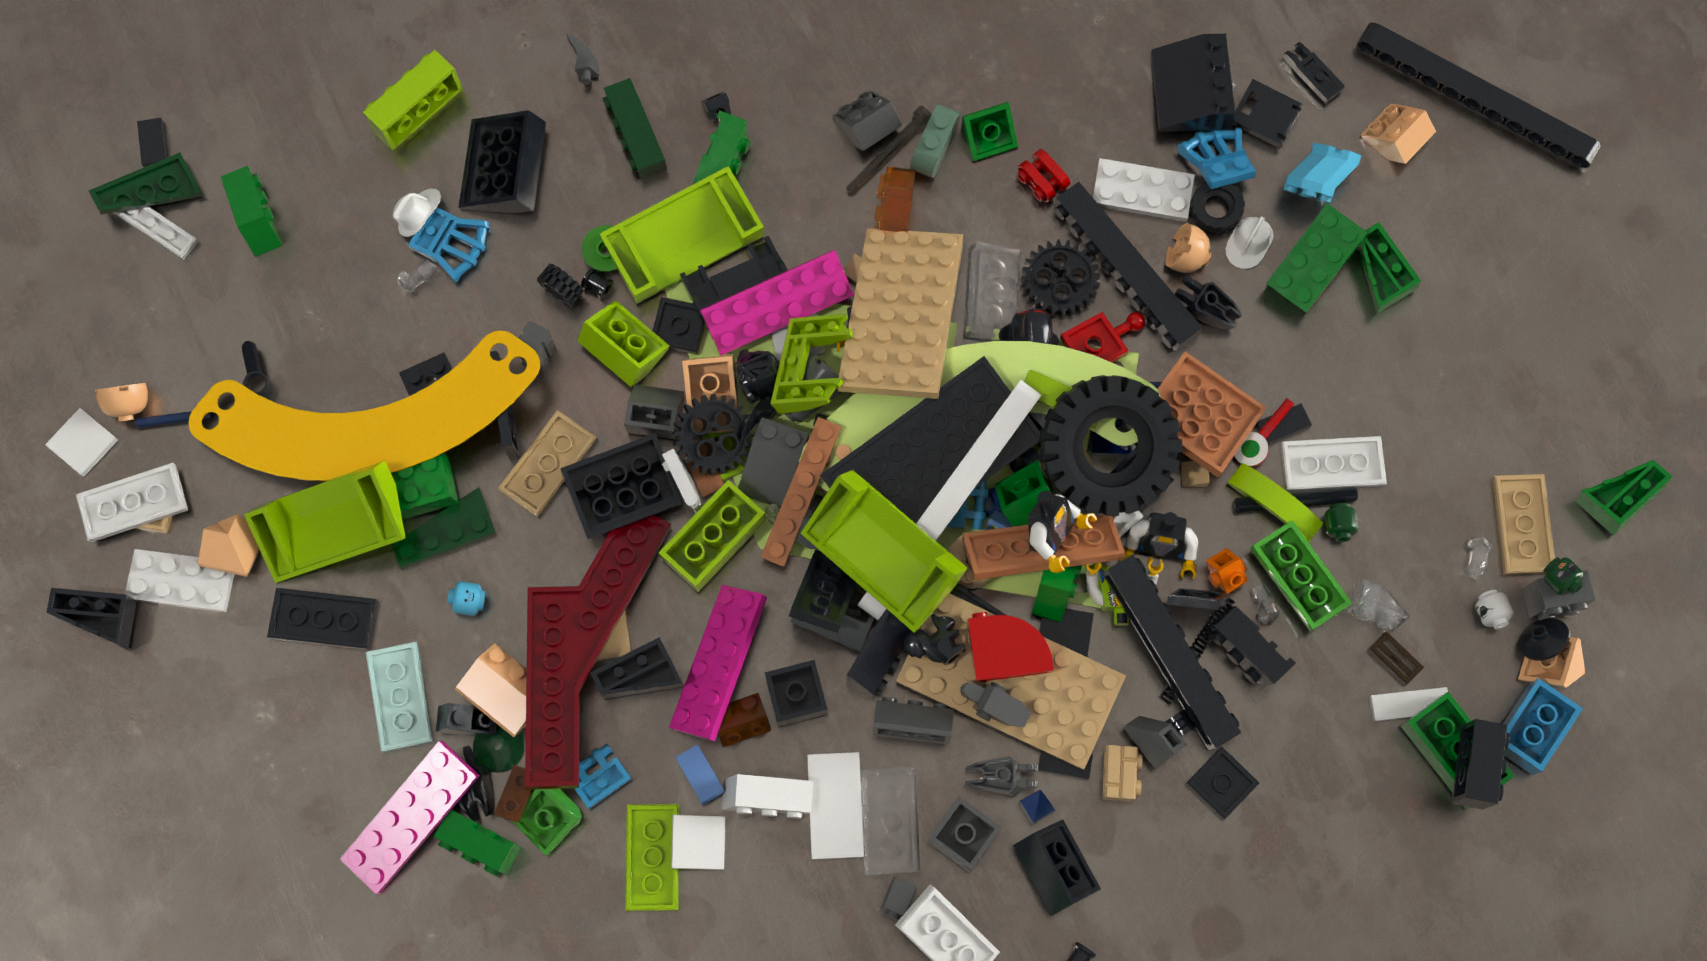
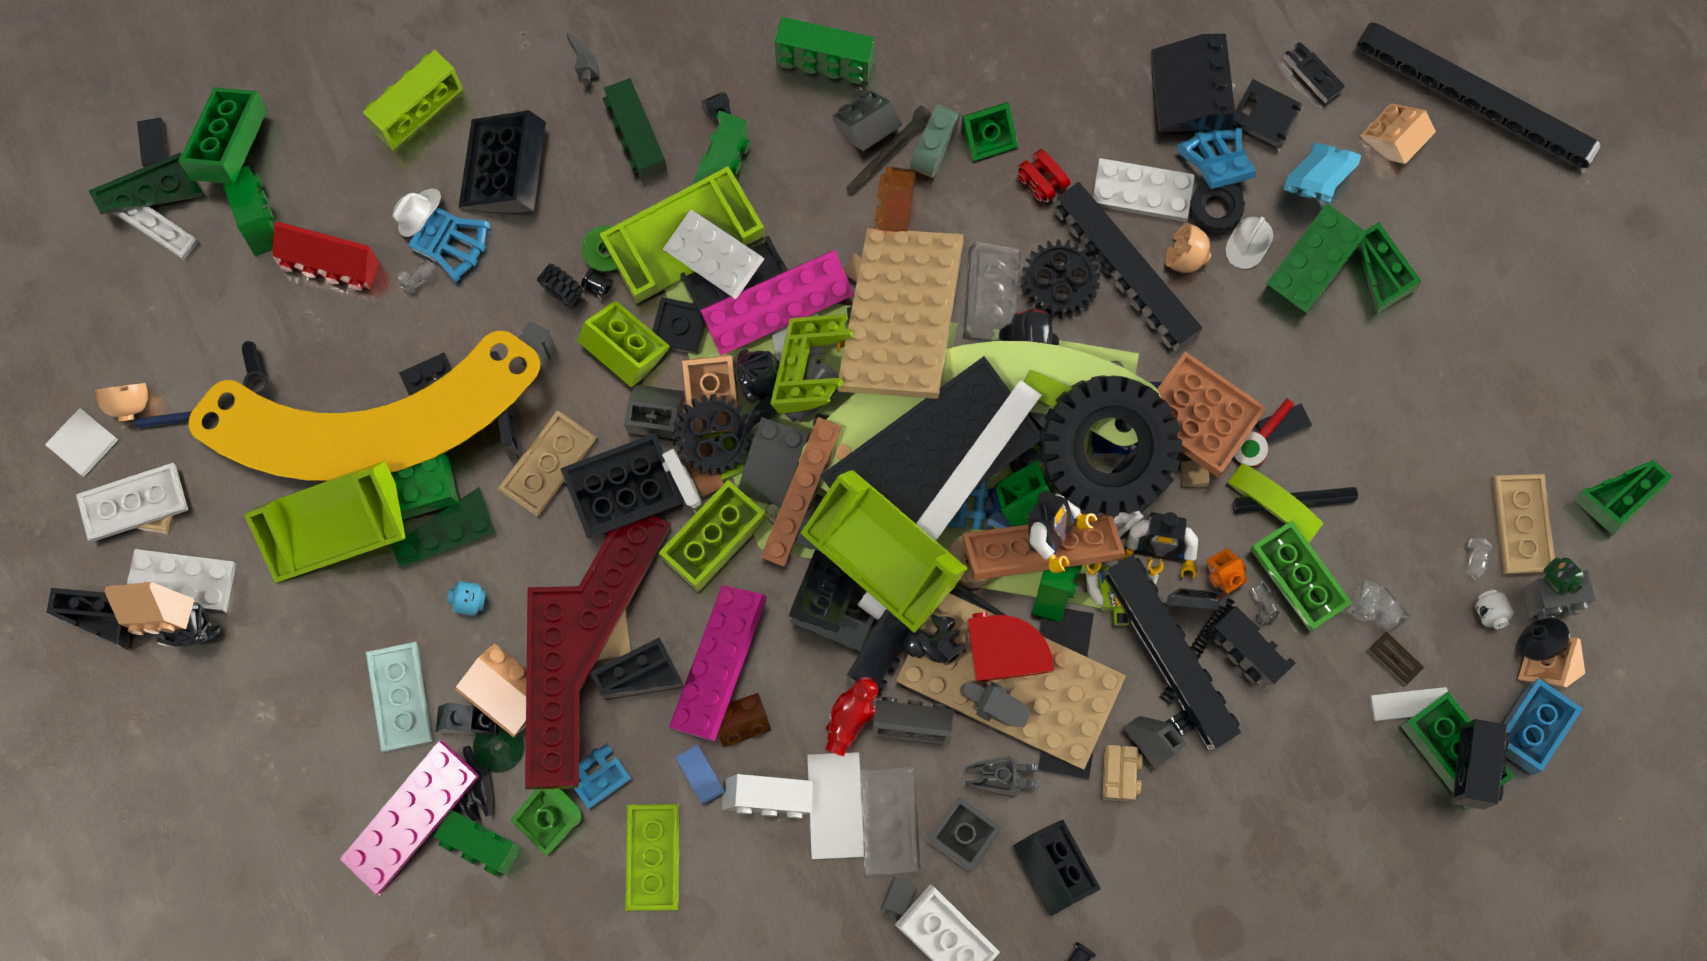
(149, 607): none -> light nougat slope
(196, 632): none -> black piece
(223, 135): none -> green brick
(229, 546): light nougat slope -> none
(322, 618): black tile -> none
(324, 256): none -> red slope
(513, 796): reddish brown bracket -> none
(698, 842): white tile -> none
(713, 254): none -> white plate
(796, 693): black brick -> none
(824, 50): none -> green brick
(850, 715): none -> red animal
(1036, 806): dark blue slope -> none
(1100, 329): red plate -> none
(1209, 304): black hinge -> none
(1222, 783): black tile -> none
(1333, 463): white tile -> none
(1341, 522): dark green head -> none

